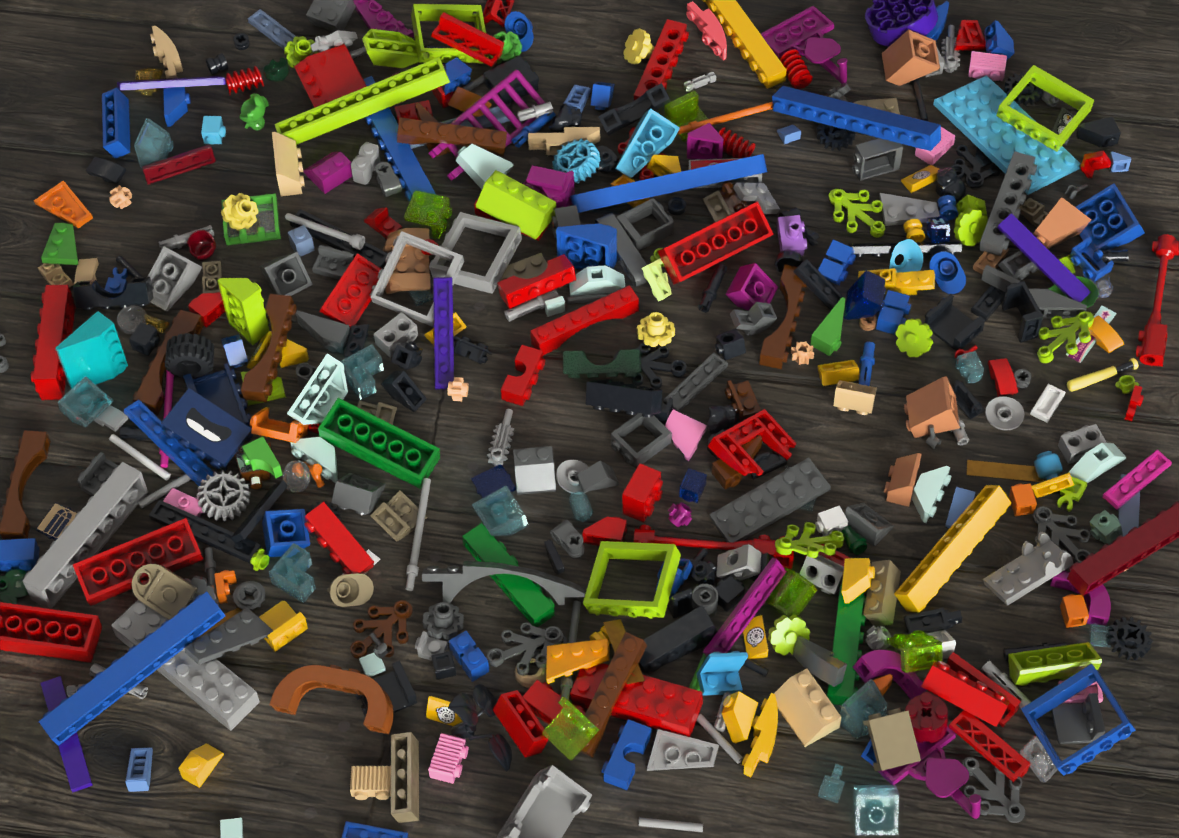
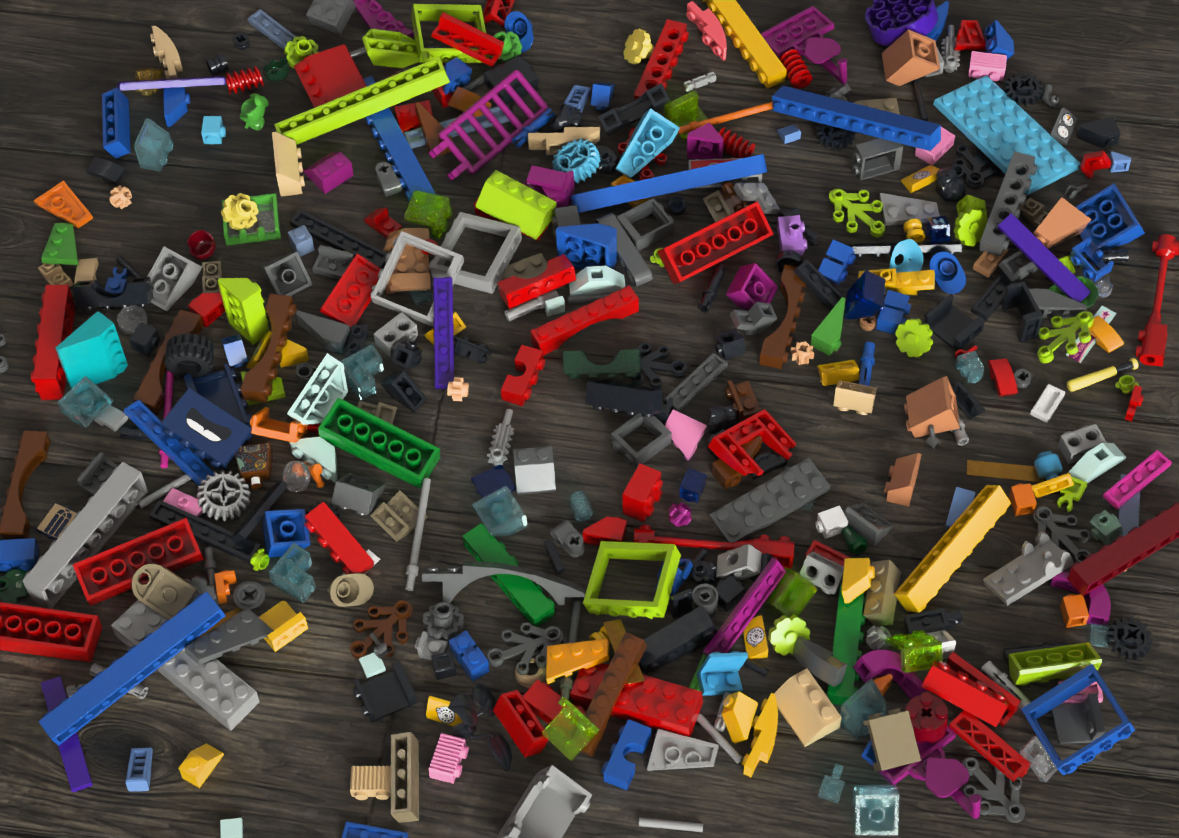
(140, 457): white bar -> none
(160, 324): clear yellow slope -> none
(179, 164): dark red tile -> none
(179, 241): light grey pin -> none
(260, 456): bright green arch -> none
(300, 681): dark orange arch -> none
(333, 40): light grey plate -> none
(357, 241): light grey piece -> none
(365, 163): light grey brick -> none
(419, 131): reddish brown arch -> none
(481, 163): light aqua slope -> none
(535, 111): light grey axle -> none
(566, 472): light grey dish -> none
(597, 477): dark grey slope -> none
(655, 330): light yellow plant -> none
(657, 280): yellowish green wing -> none
(664, 165): yellow slope -> none
(786, 545): lime plant -> none
(929, 491): light aqua slope -> none
(947, 207): blue wheel -> none
(997, 278): dark grey tile -> none
(1004, 407): light grey dish -> none
(1059, 90): lime window -> none

